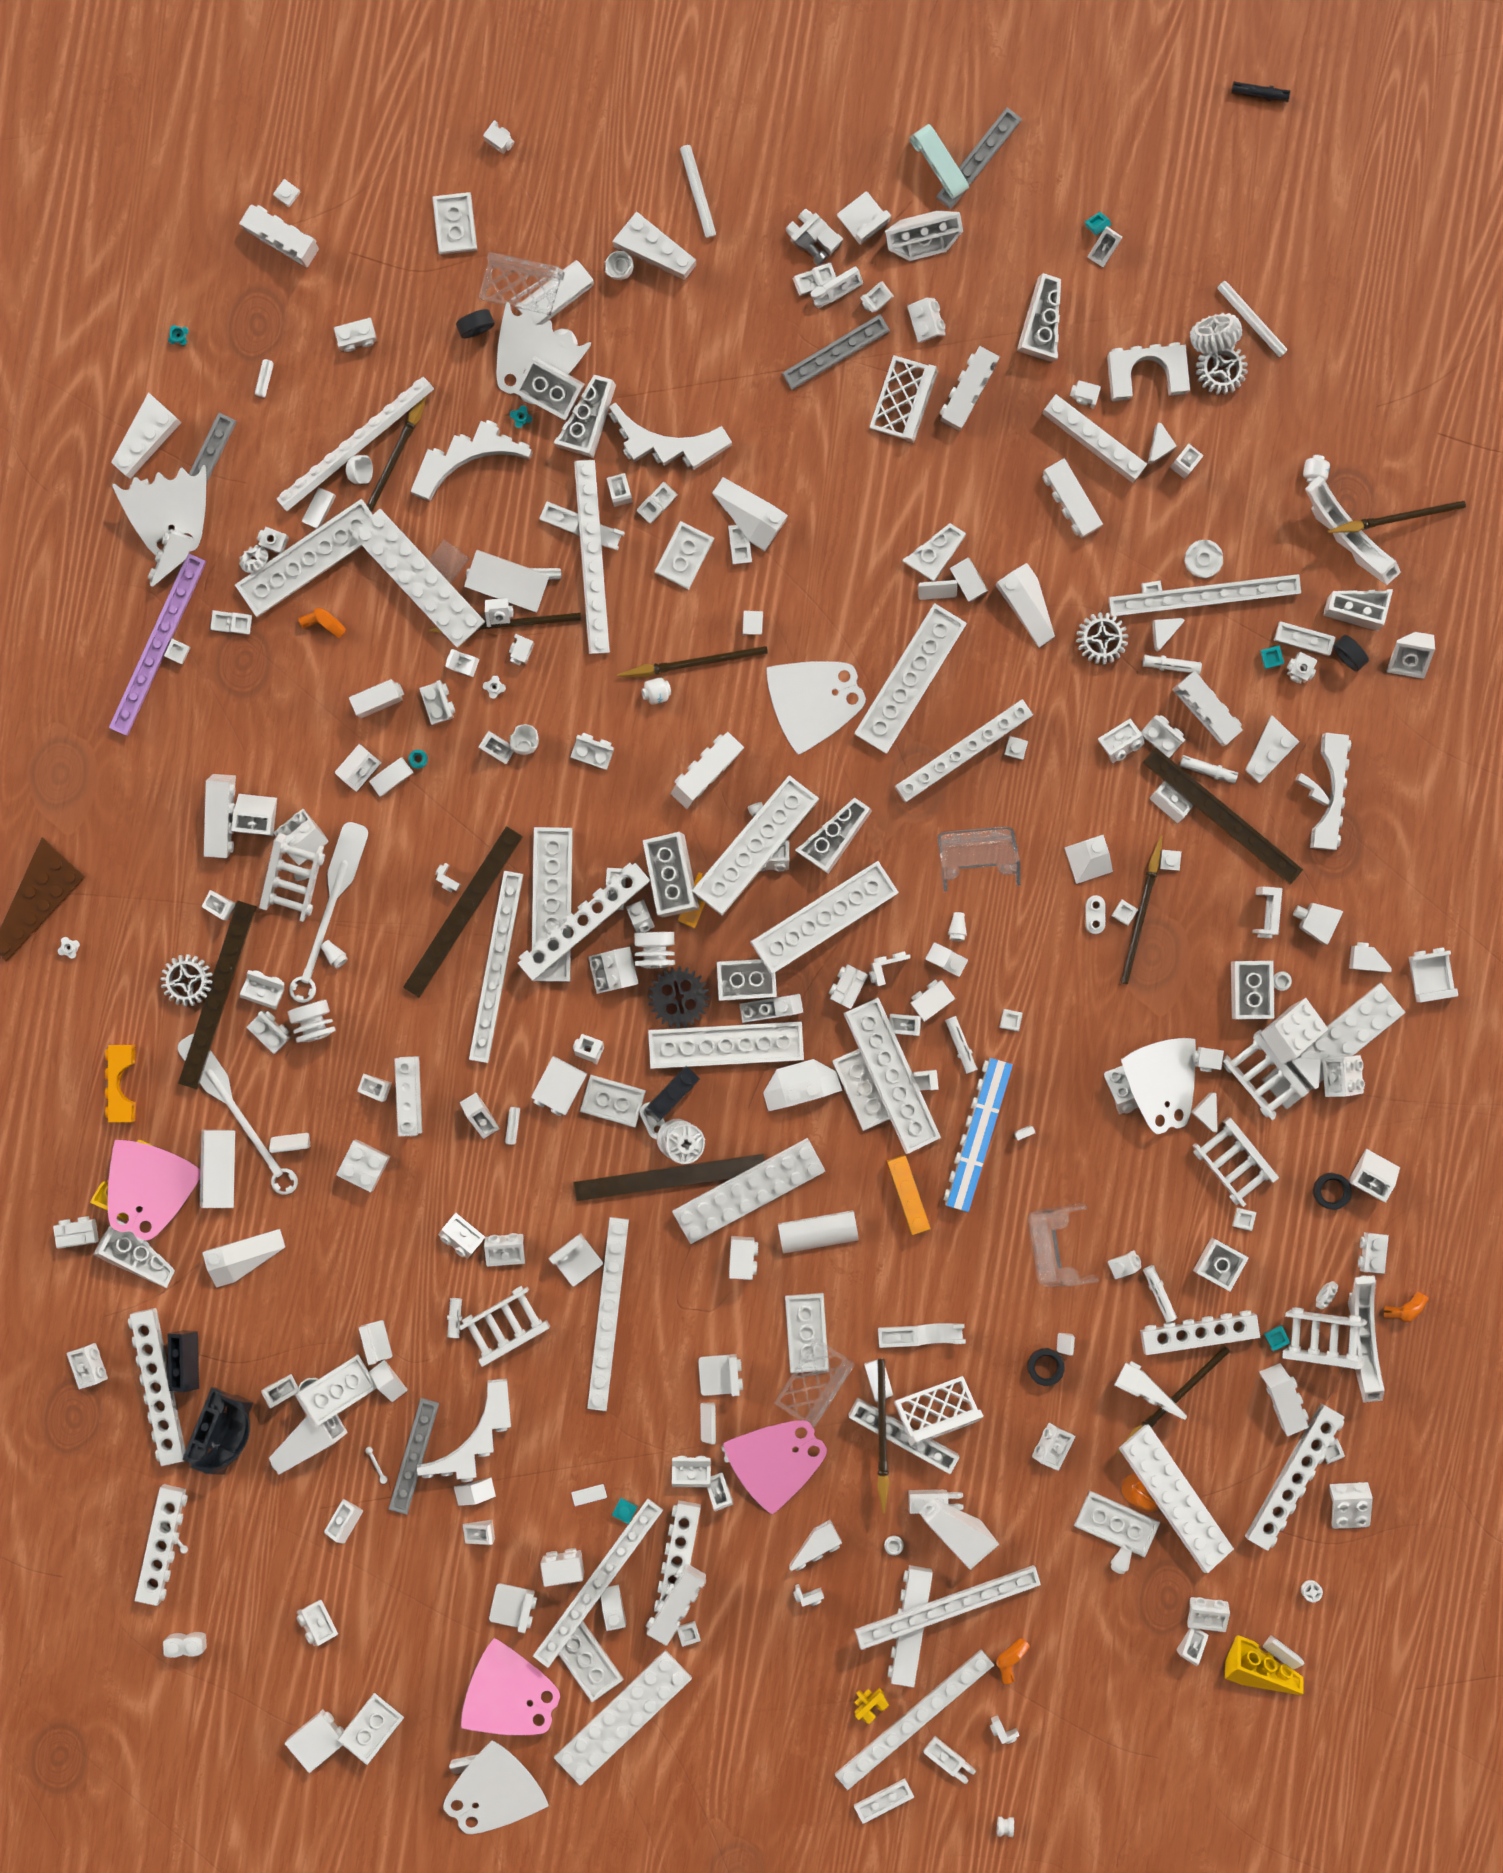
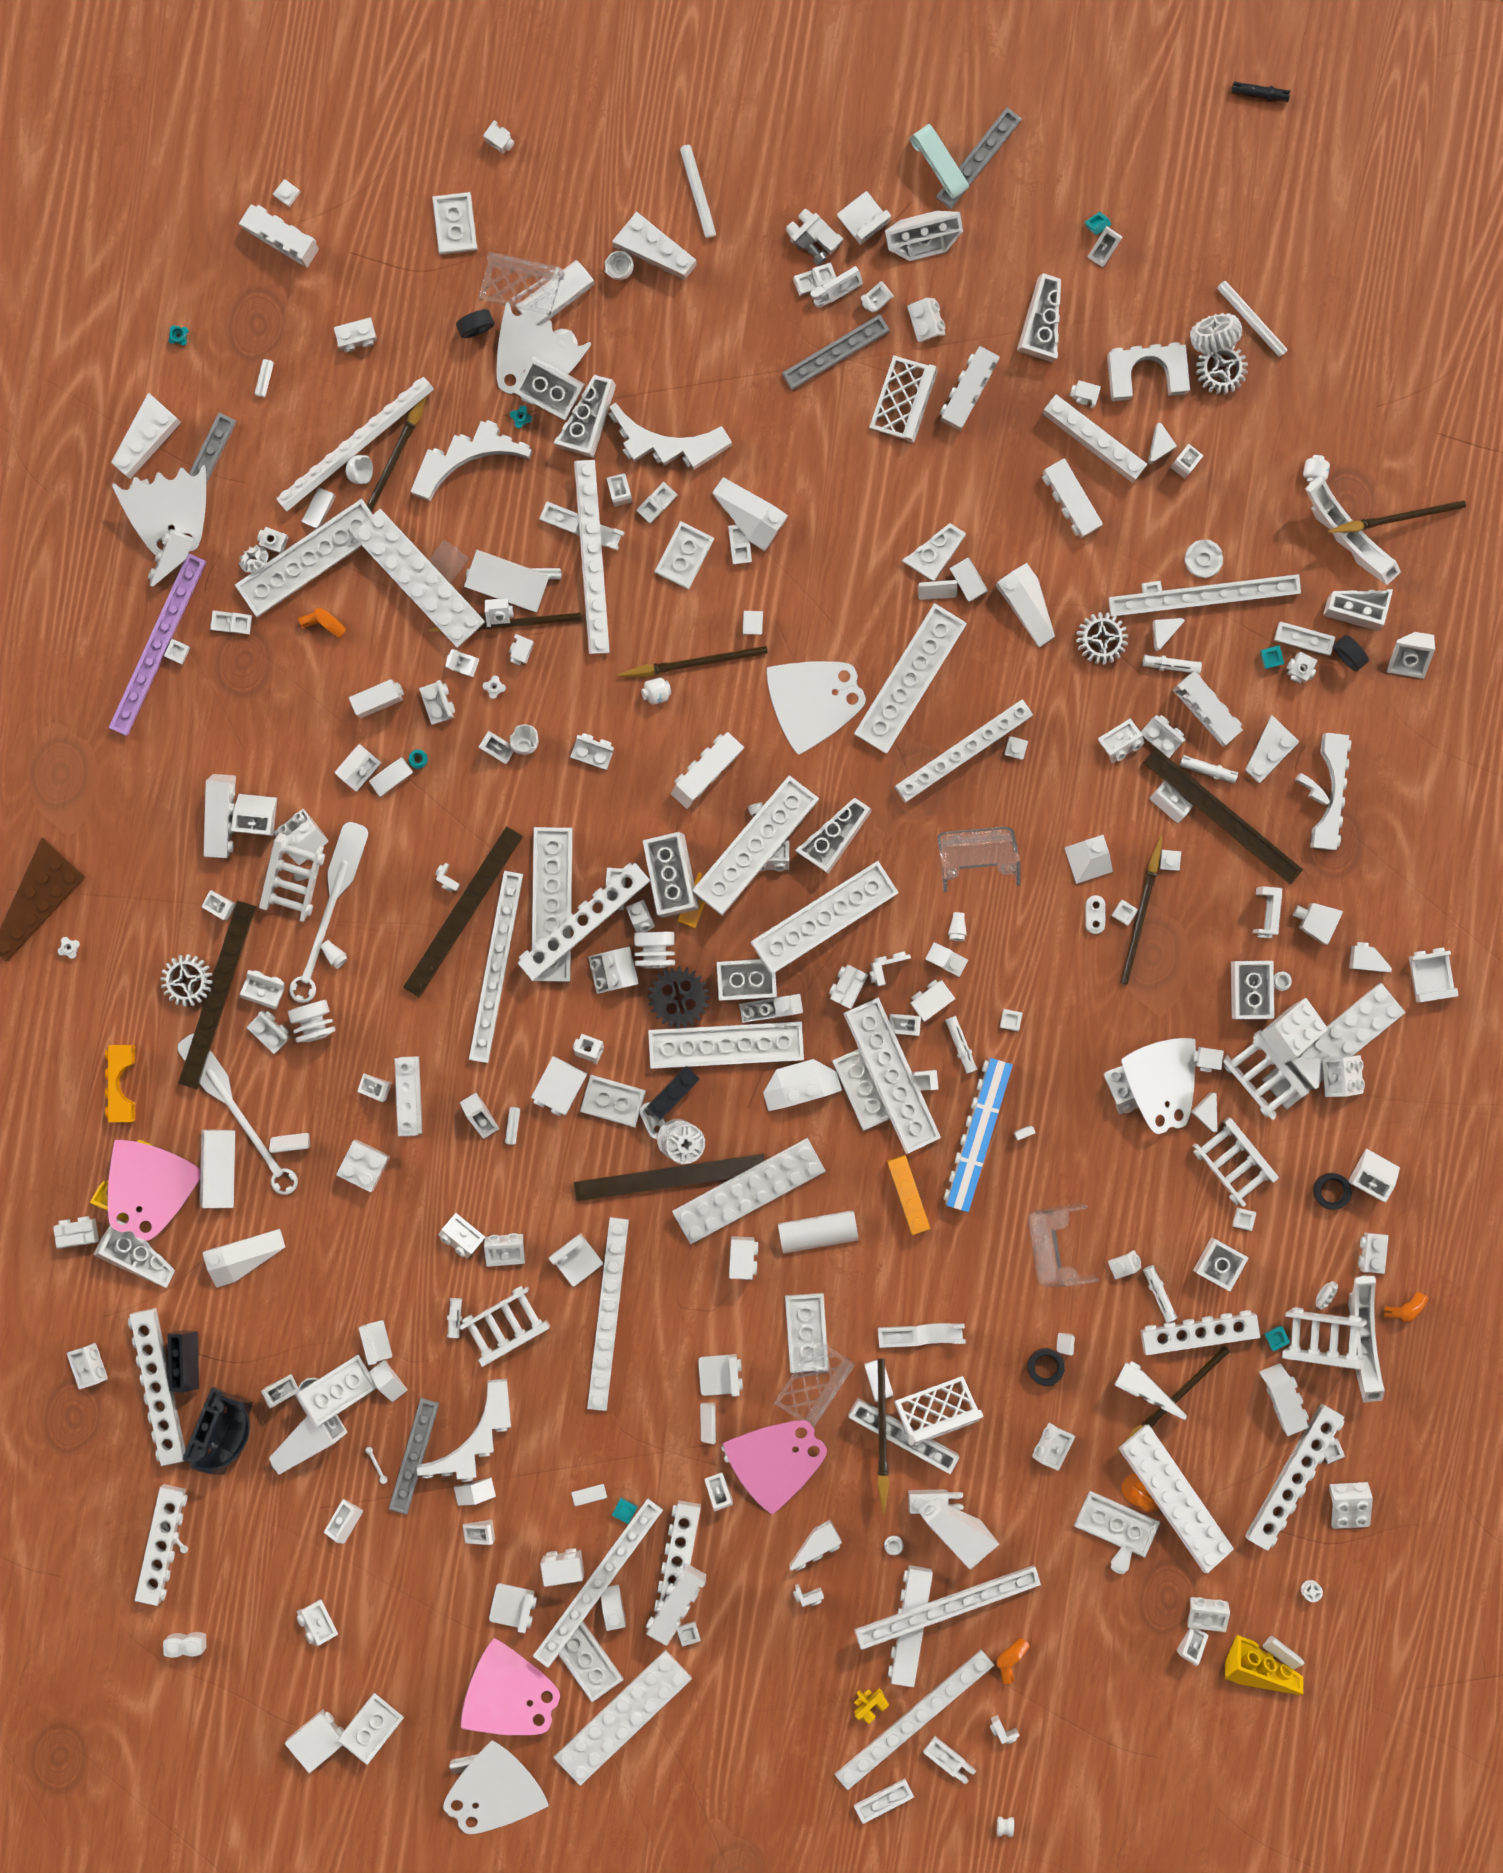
(691, 1471): white bracket -> none

